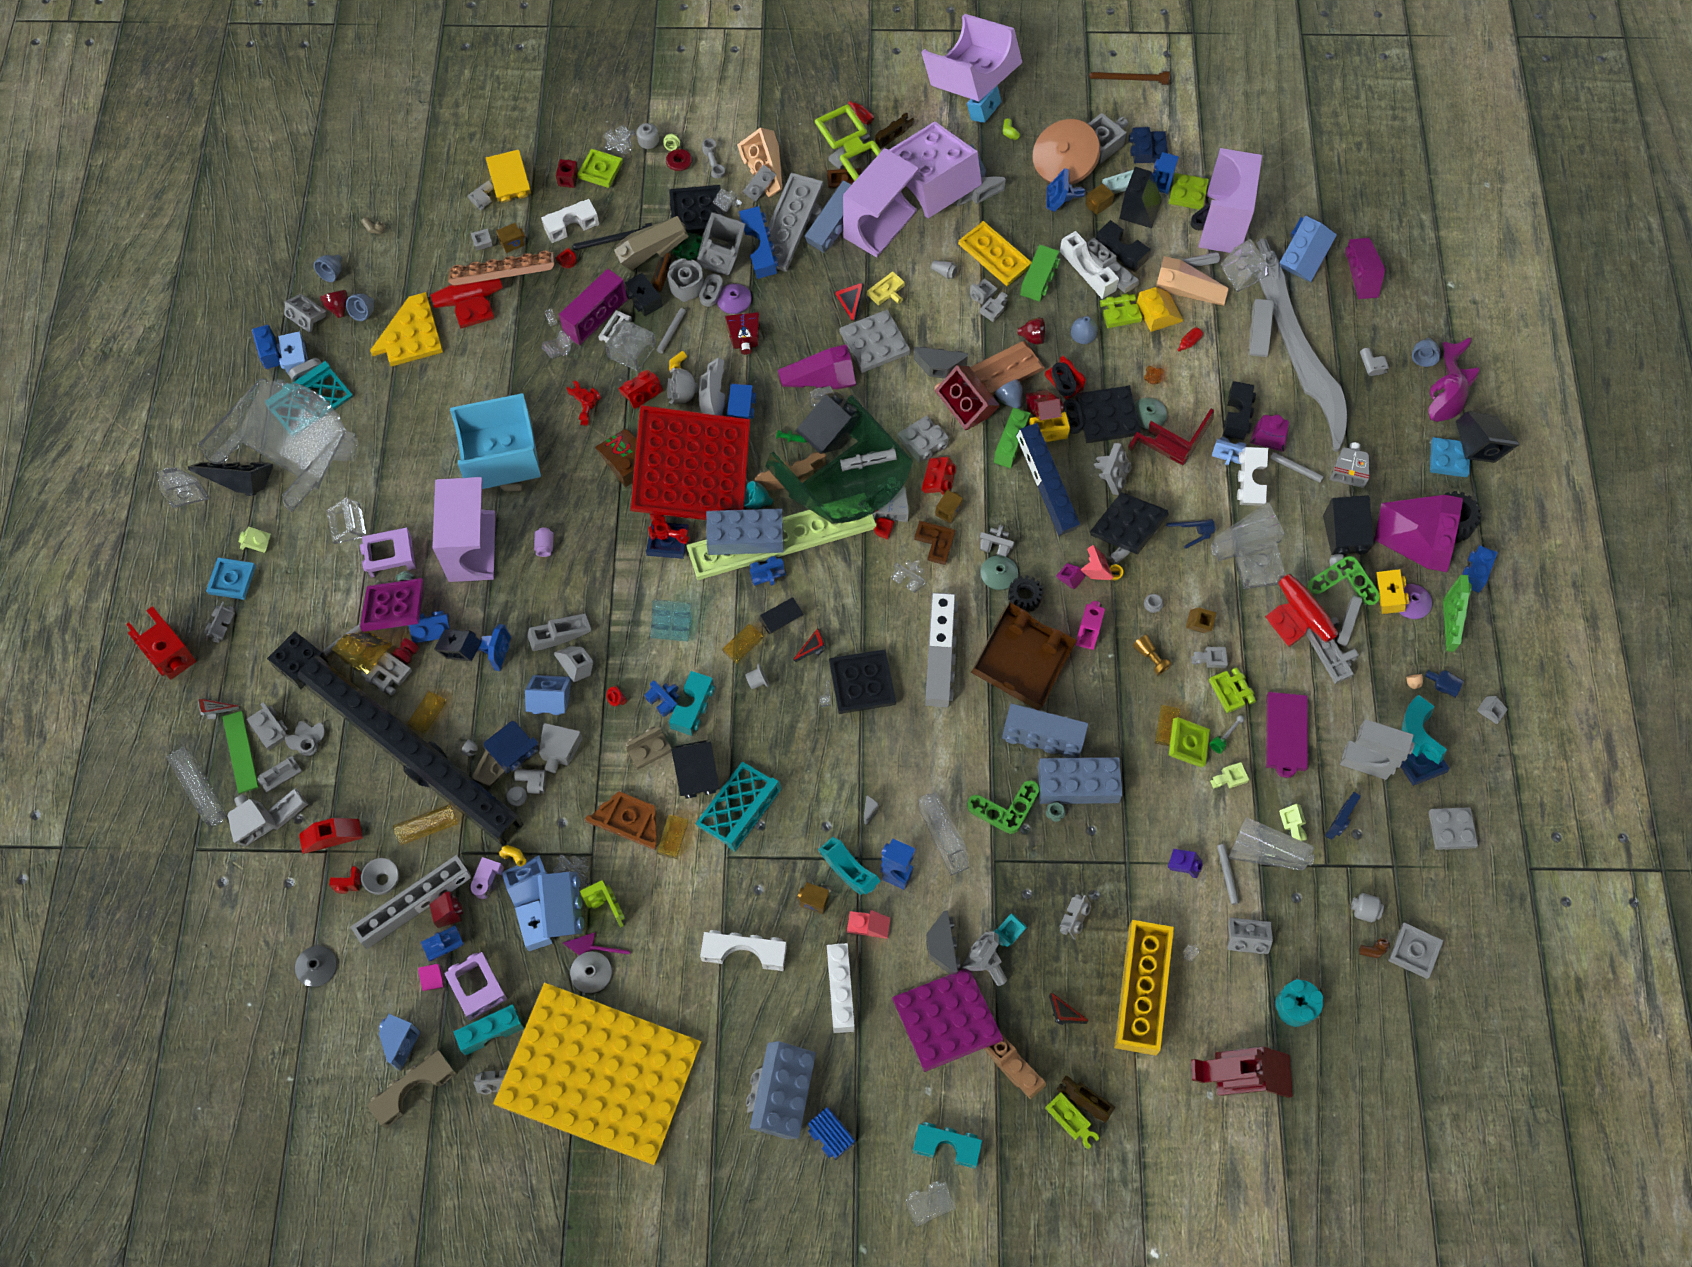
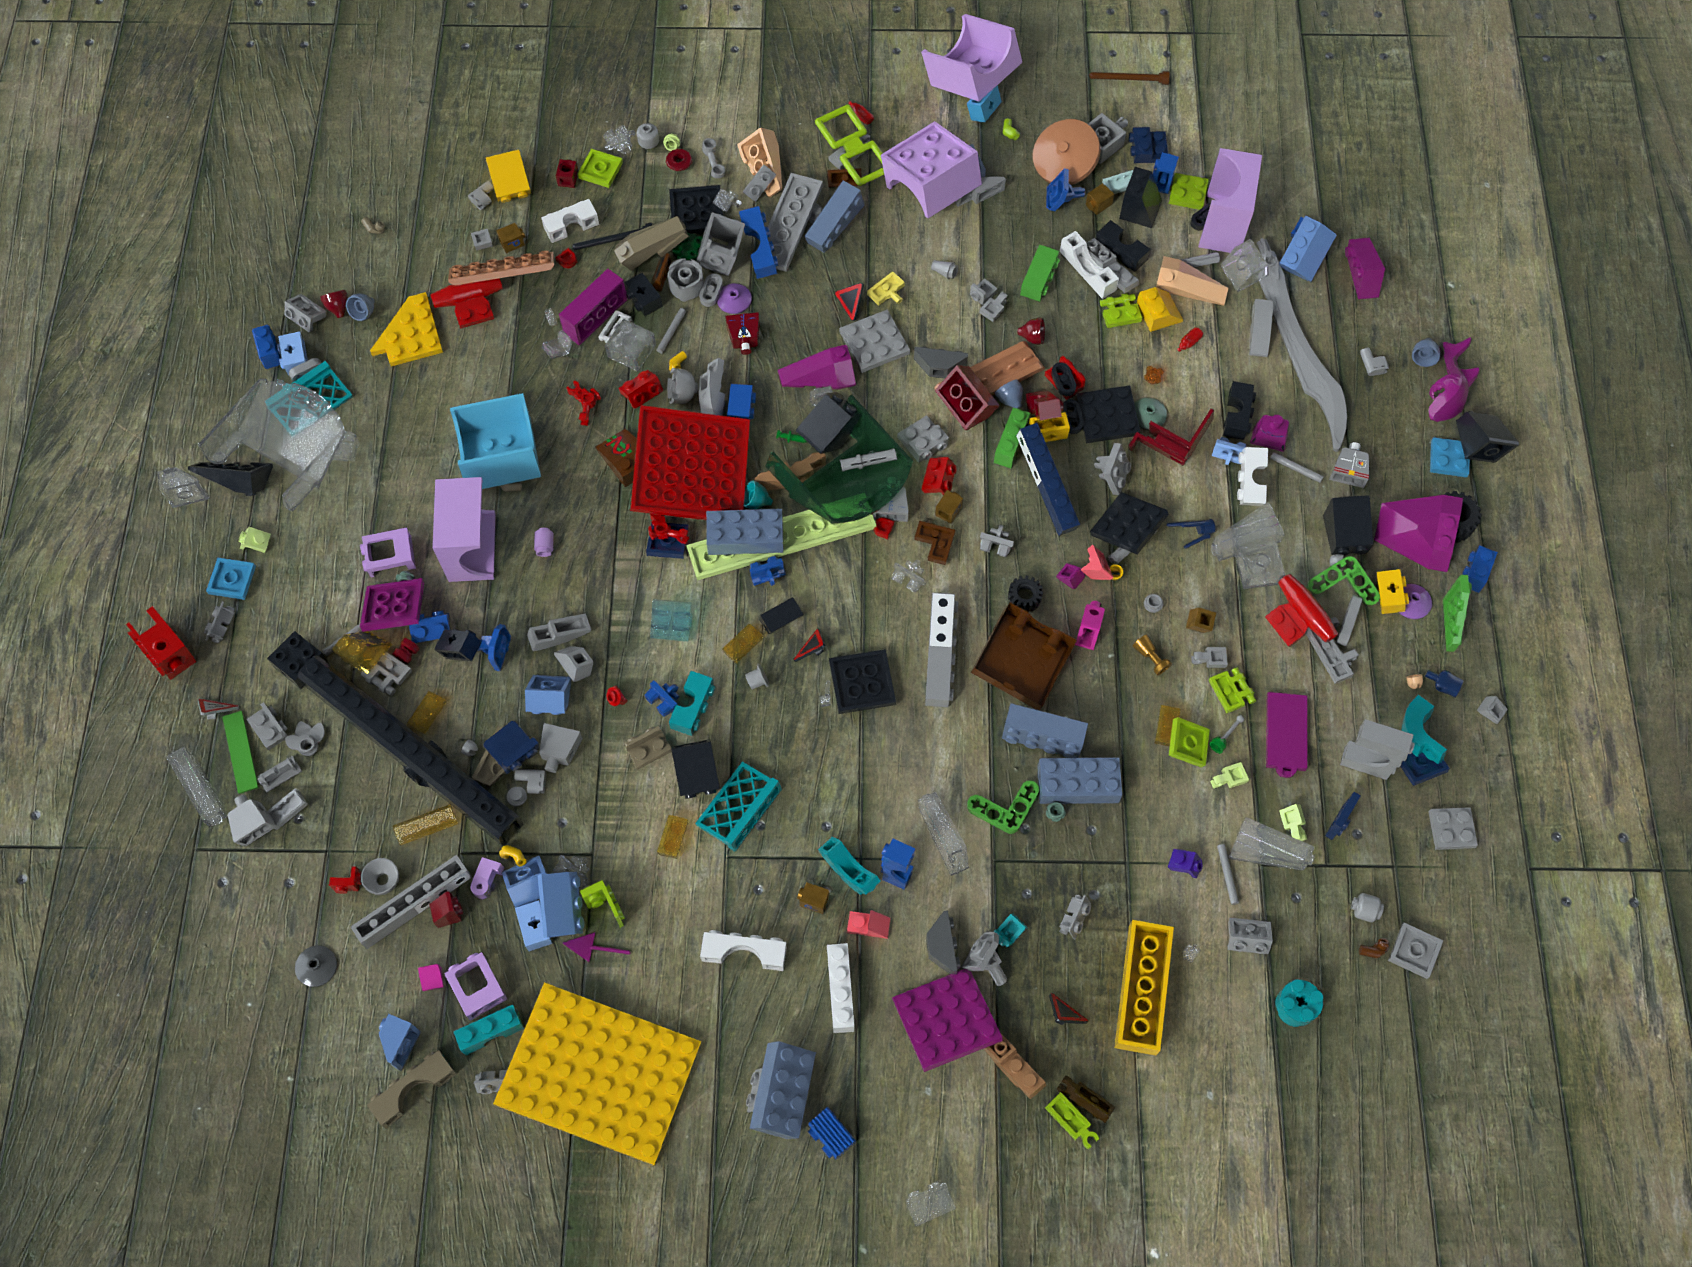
(328, 267): sand blue helmet -> none
(330, 833): red slope -> none
(353, 521): clear tile -> none
(442, 943): blue hips -> none
(596, 981): light grey dish -> none
(627, 818): dark orange wing -> none
(871, 809): light grey slope -> none
(875, 205): lavender container -> none
(893, 131): dark brown plate -> none
(966, 1146): teal arch -> none
(995, 253): yellow plate -> none
(996, 579): sand green dish -> none
(1084, 330): sand blue helmet -> none
(1246, 1071): dark red piece -> none

